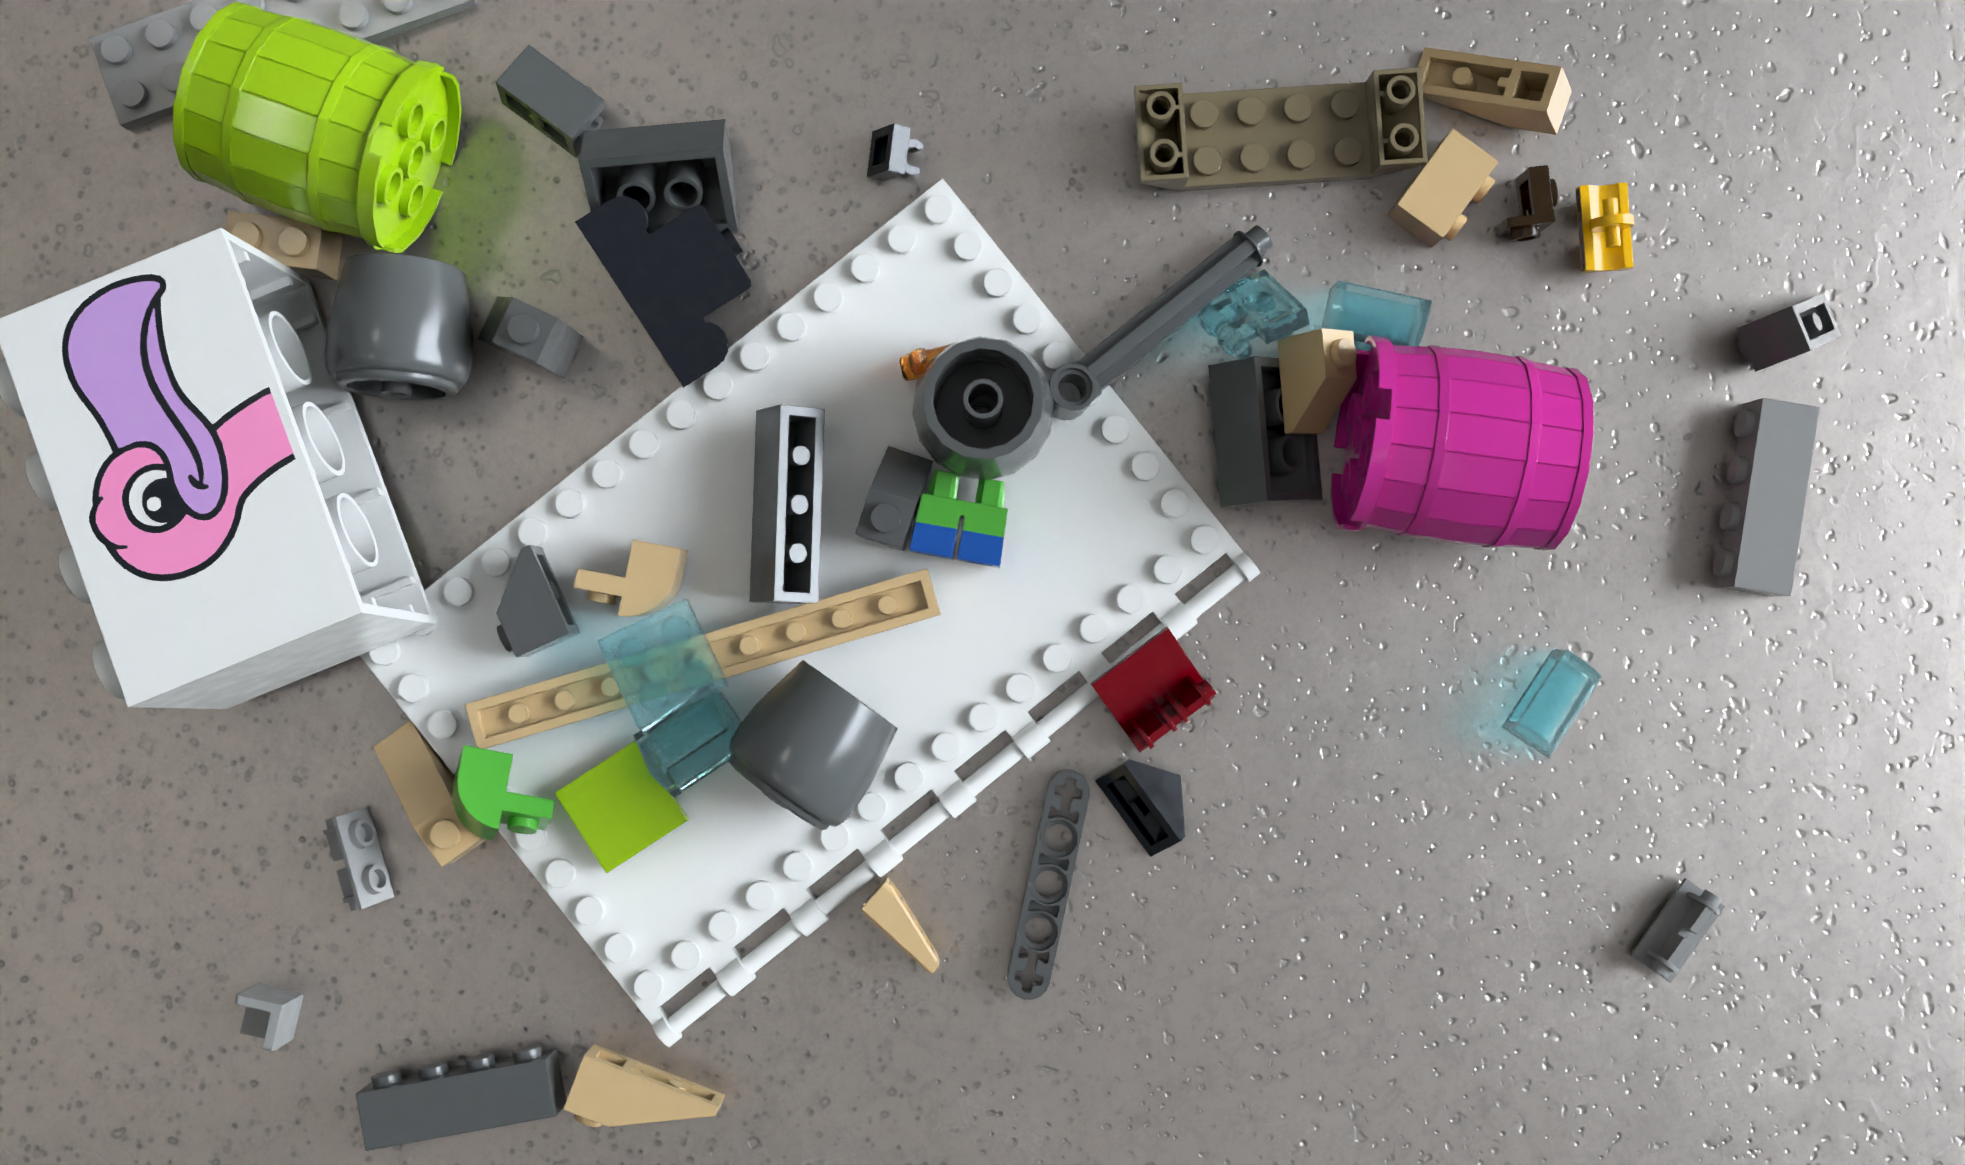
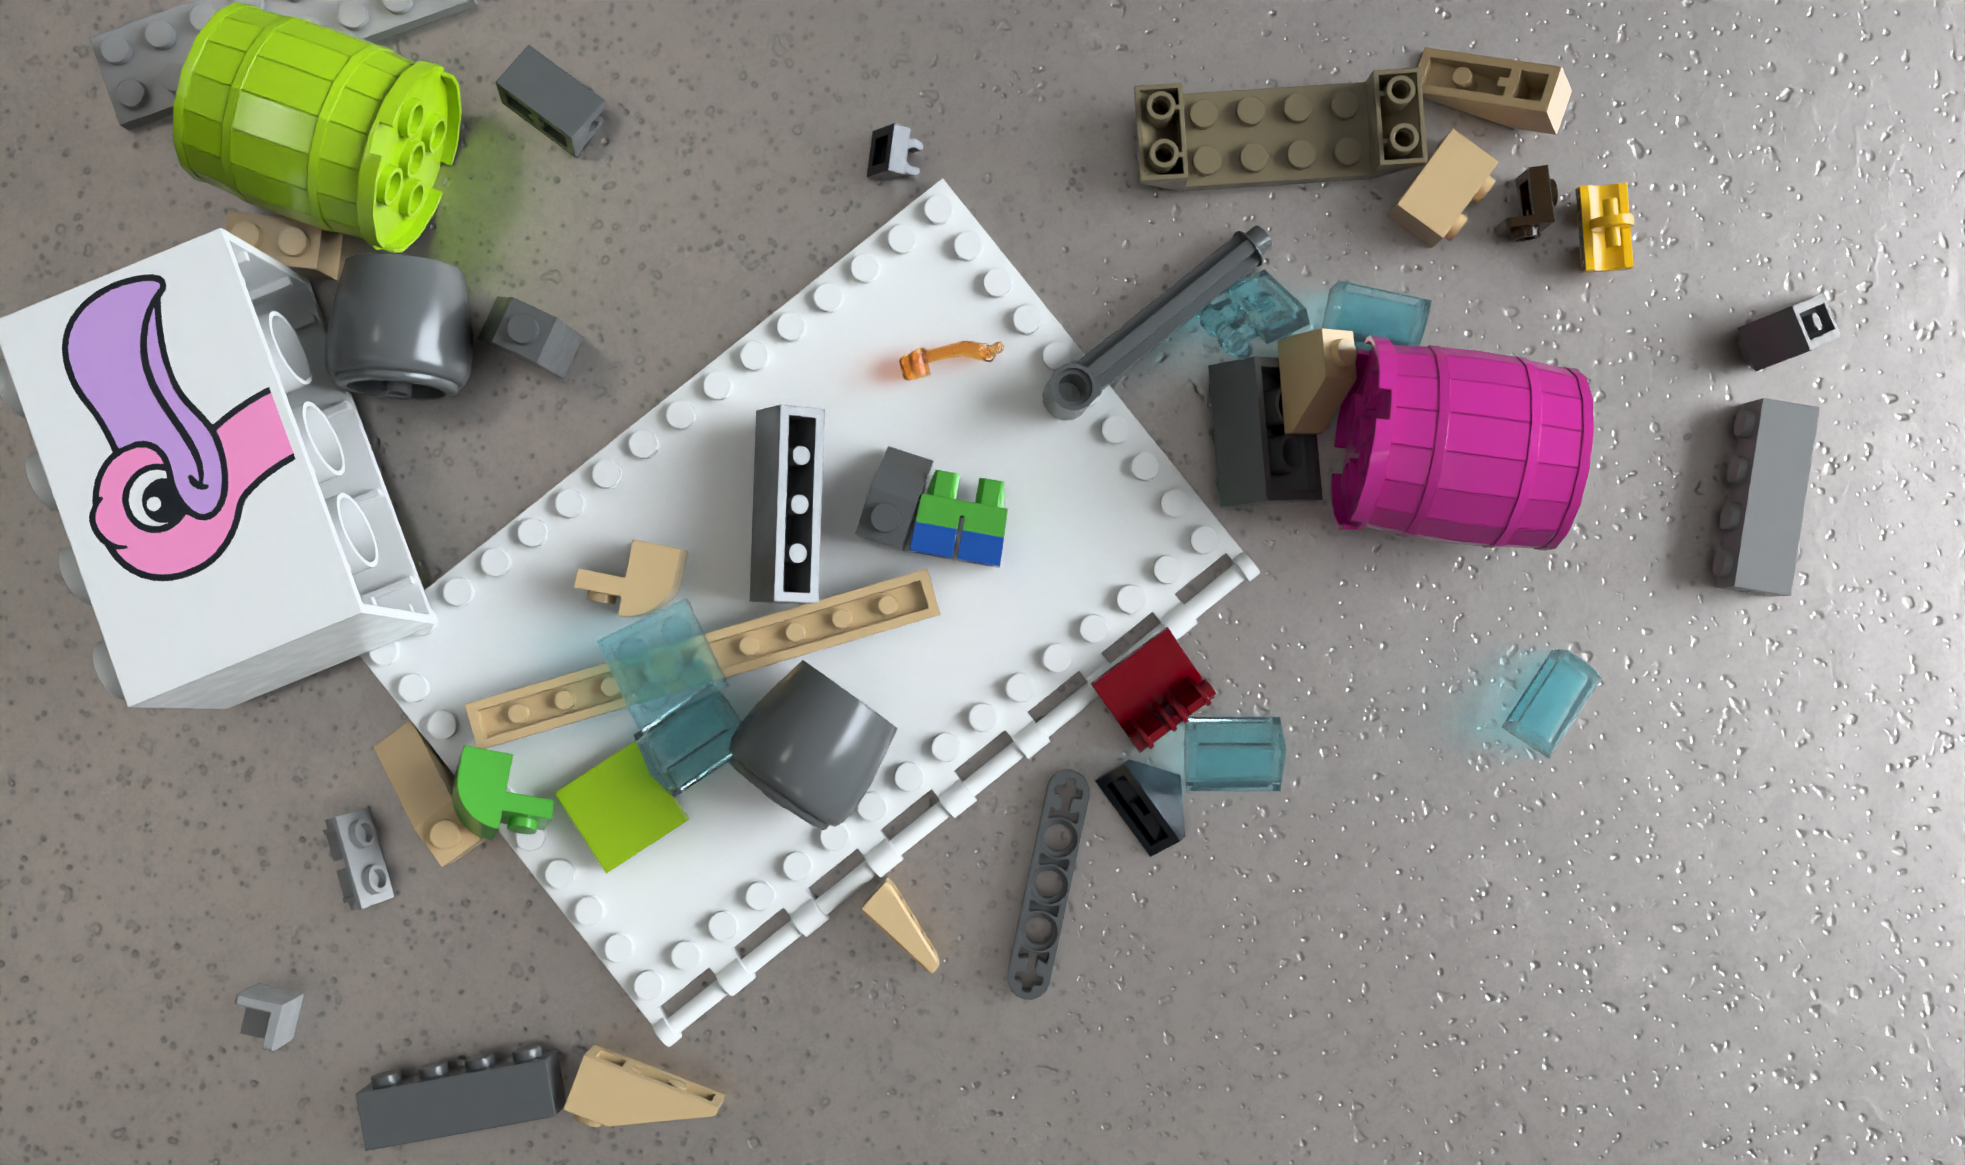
(533, 607): dark grey slope -> none
(663, 169): dark grey slope -> none
(670, 278): black brick -> none
(990, 375): dark grey piece -> none
(1234, 754): none -> clear light blue brick
(1678, 929): light grey hinge -> none

